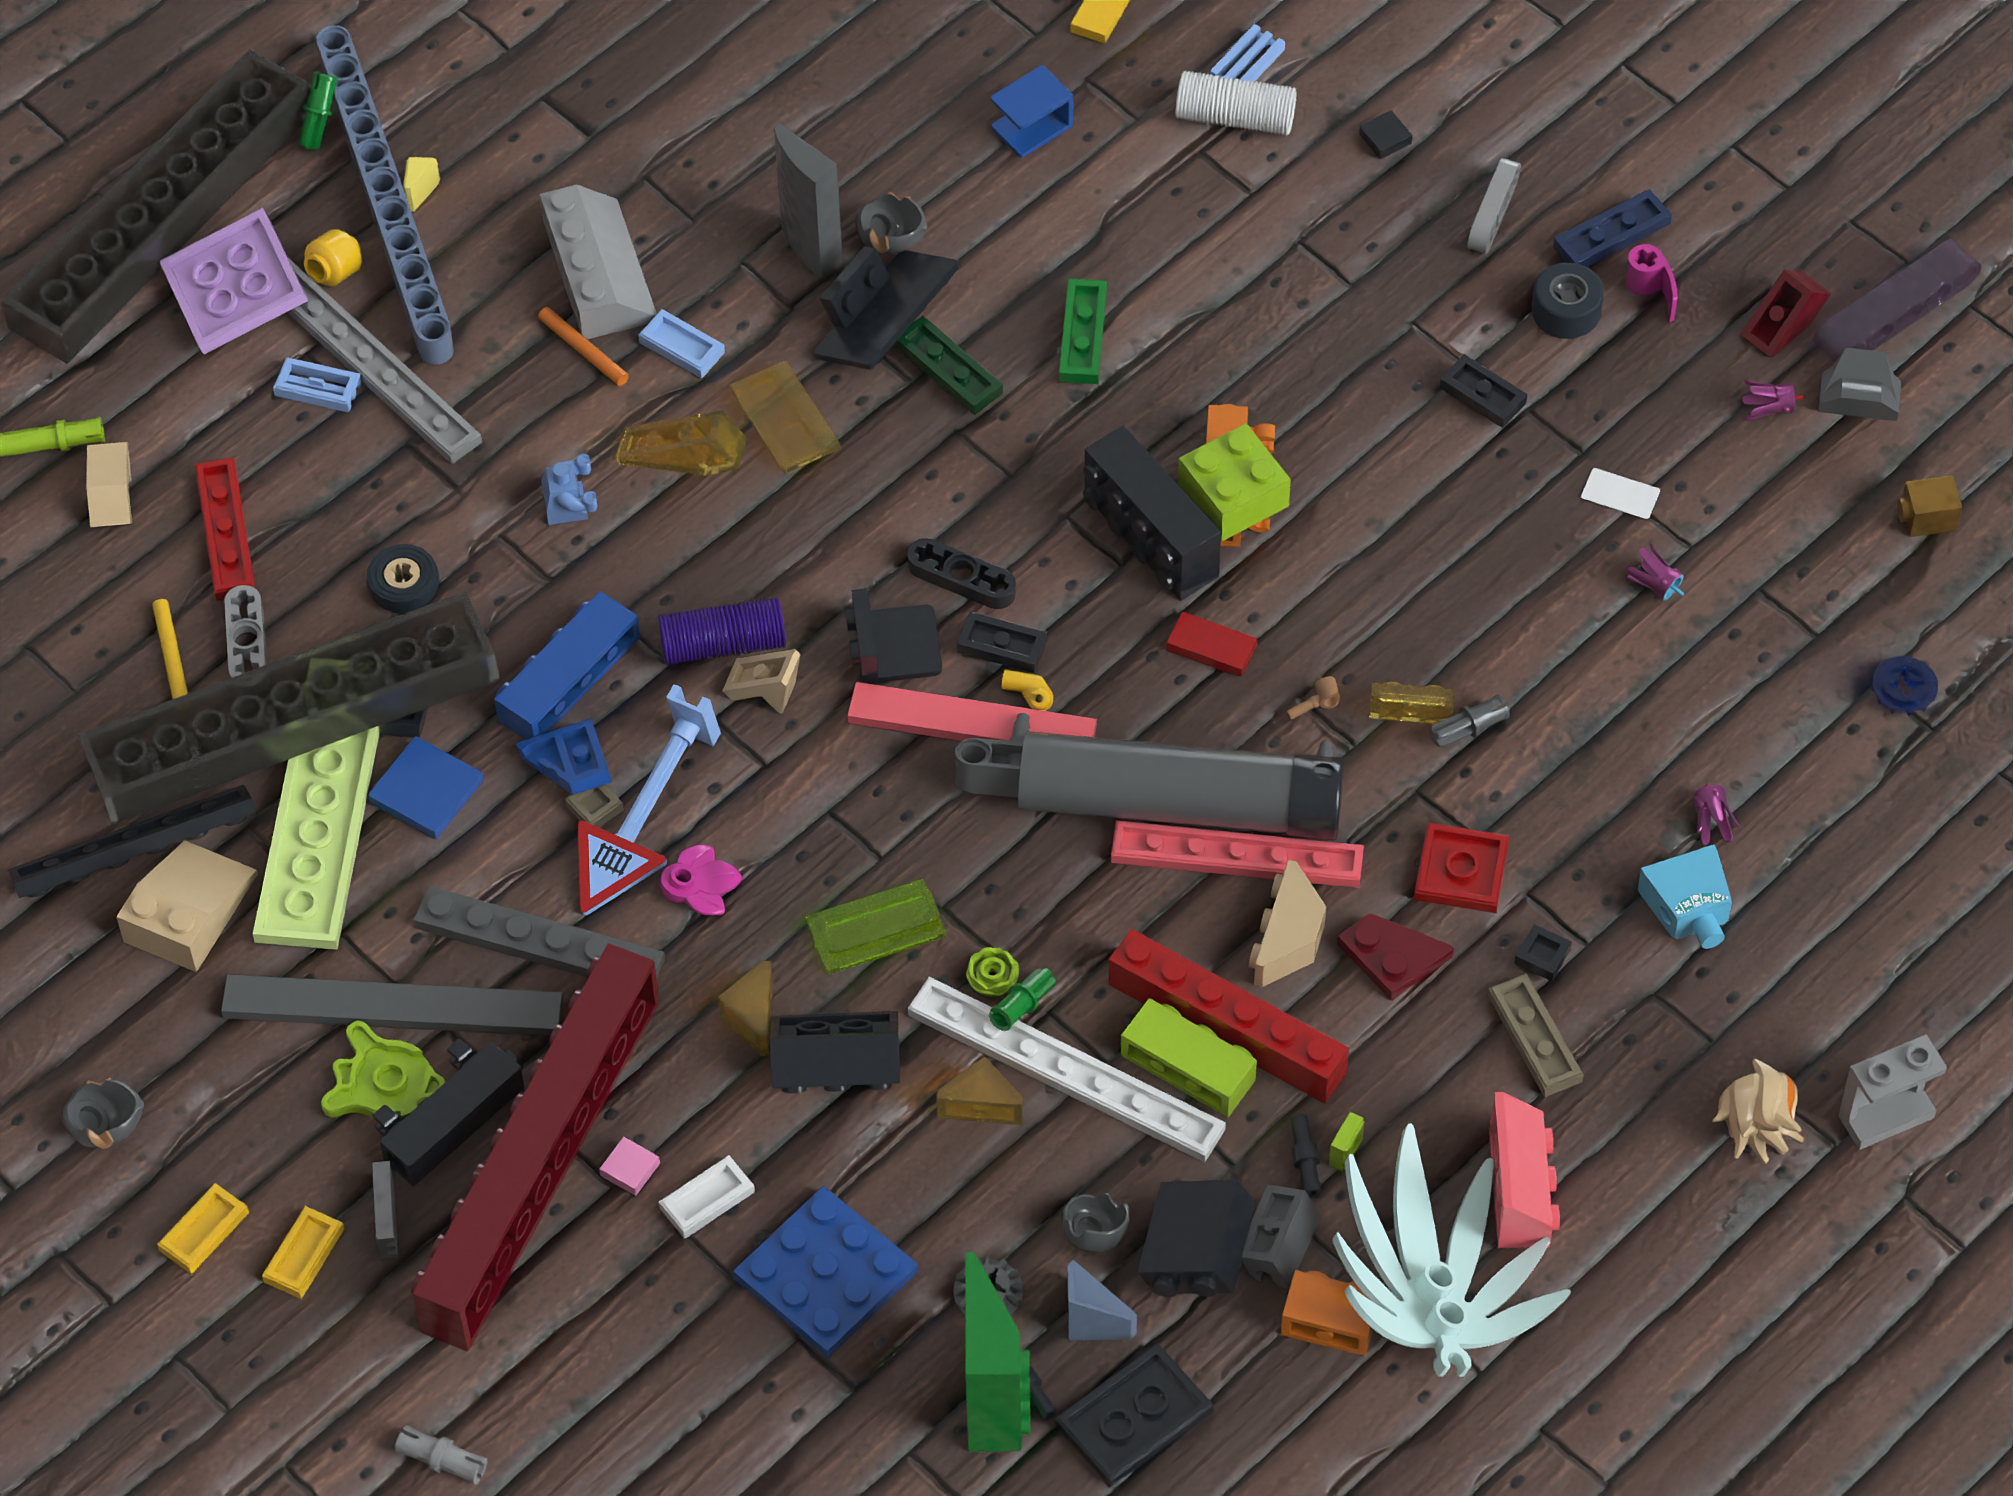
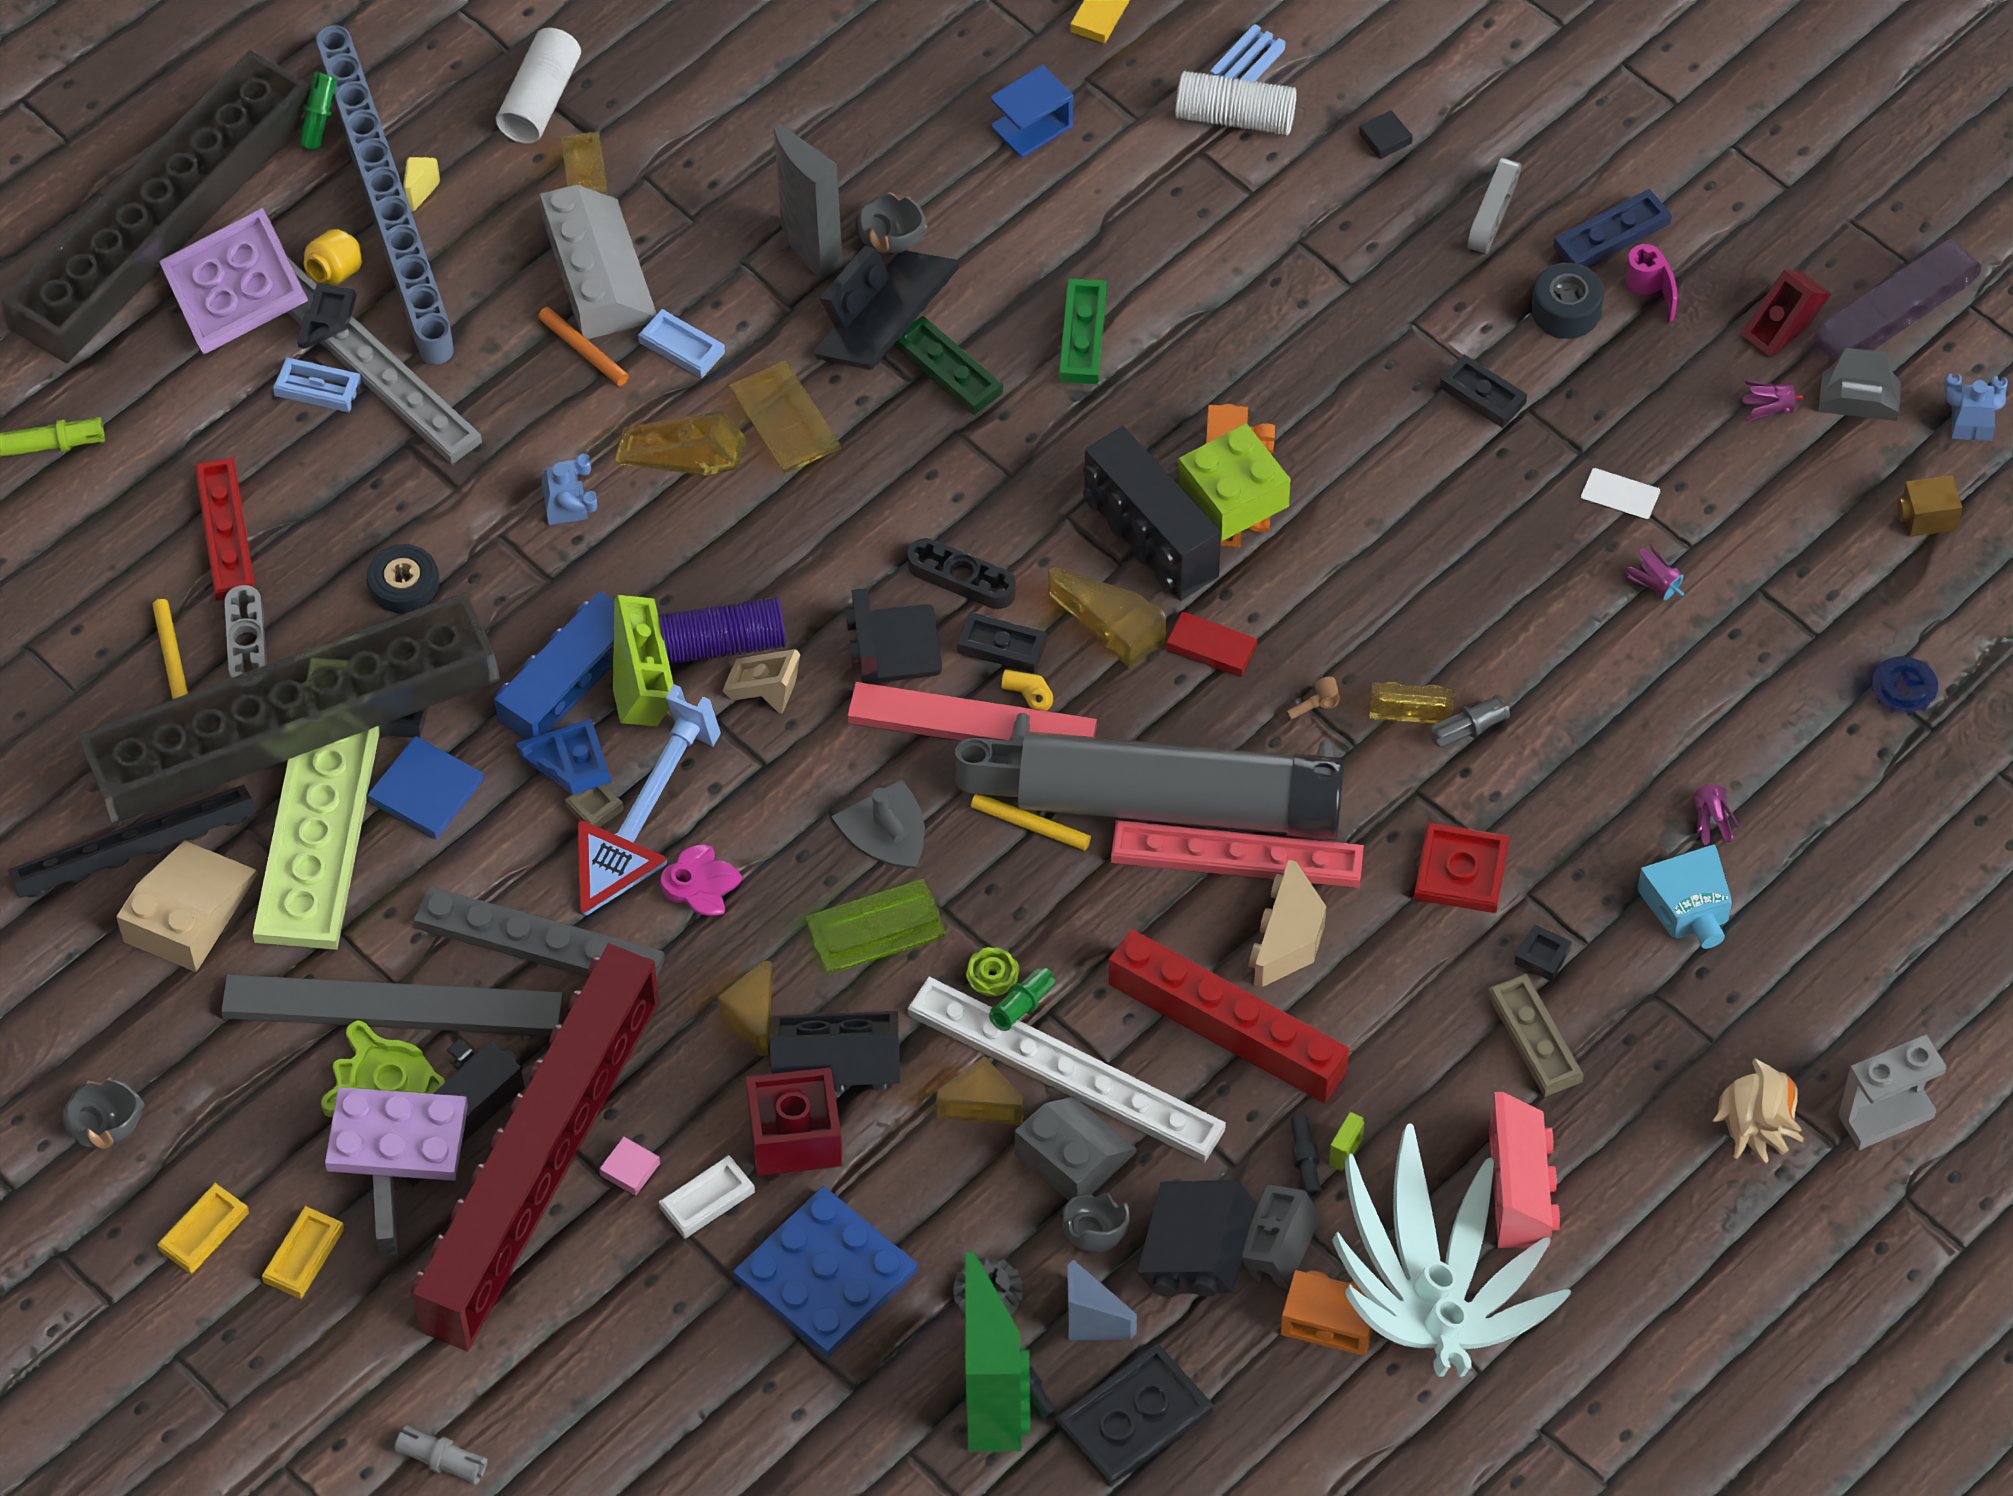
(108, 484): tan slope -> none
(328, 314): none -> black slope
(396, 1133): none -> lavender plate
(538, 85): none -> white piece
(584, 161): none -> clear yellow plate
(639, 662): none -> lime slope
(794, 1121): none -> dark red slope
(886, 826): none -> dark grey shield
(1031, 821): none -> yellow bar
(1071, 1147): none -> dark grey slope
(1112, 614): none -> clear yellow slope
(1189, 1057): lime brick -> none
(1392, 953): dark red wing -> none
(1974, 406): none -> medium blue piece

